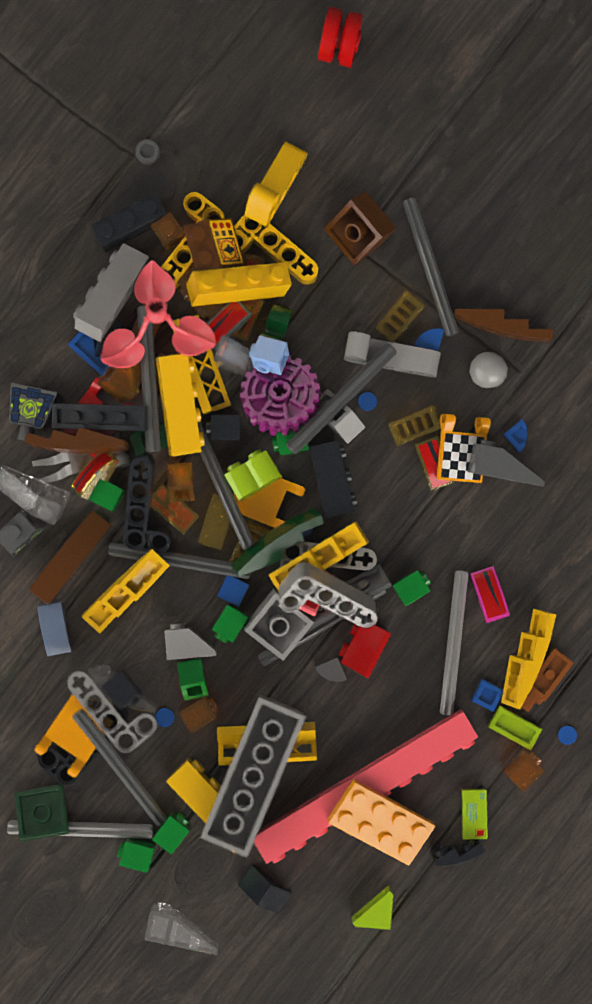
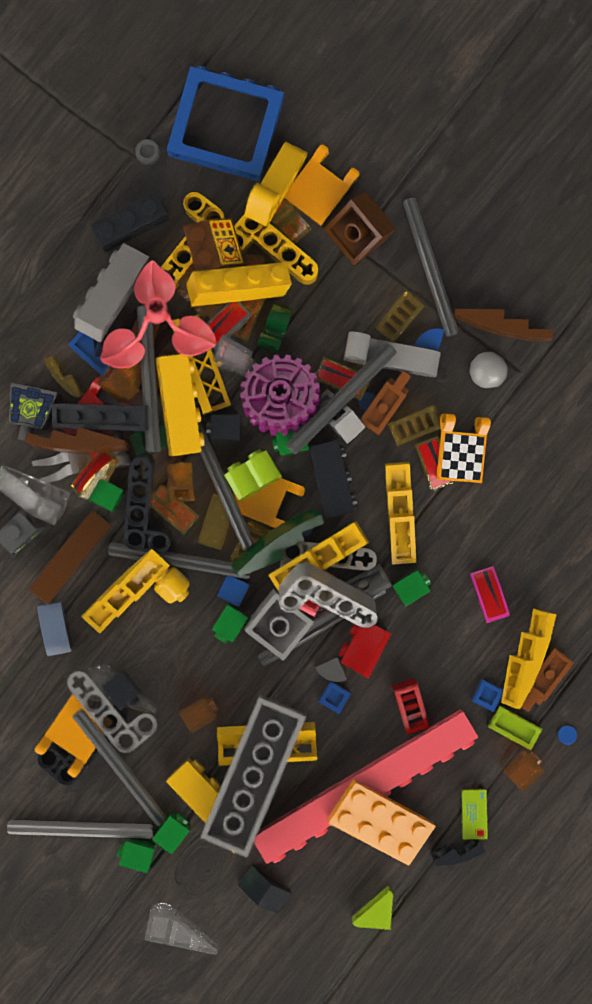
(41, 813): dark green tile -> none
(68, 382): none -> clear yellow slope
(165, 717): blue piece -> none
(168, 231): clear orange brick -> none
(172, 585): none -> yellow head
(186, 643): light grey slope -> none
(192, 679): green brick -> none
(251, 170): none -> blue piece
(269, 355): light blue brick -> none
(290, 222): none -> clear yellow slope
(317, 189): none -> light orange flag
(334, 697): none -> blue tile
(337, 375): none -> slope
(340, 37): red wheel -> none
(385, 403): none -> dark orange hinge
(400, 513): none -> yellow slope
(404, 687): none -> red slope
(454, 642): light grey axle -> none
(498, 463): dark grey slope -> none
(517, 435): blue tile -> none

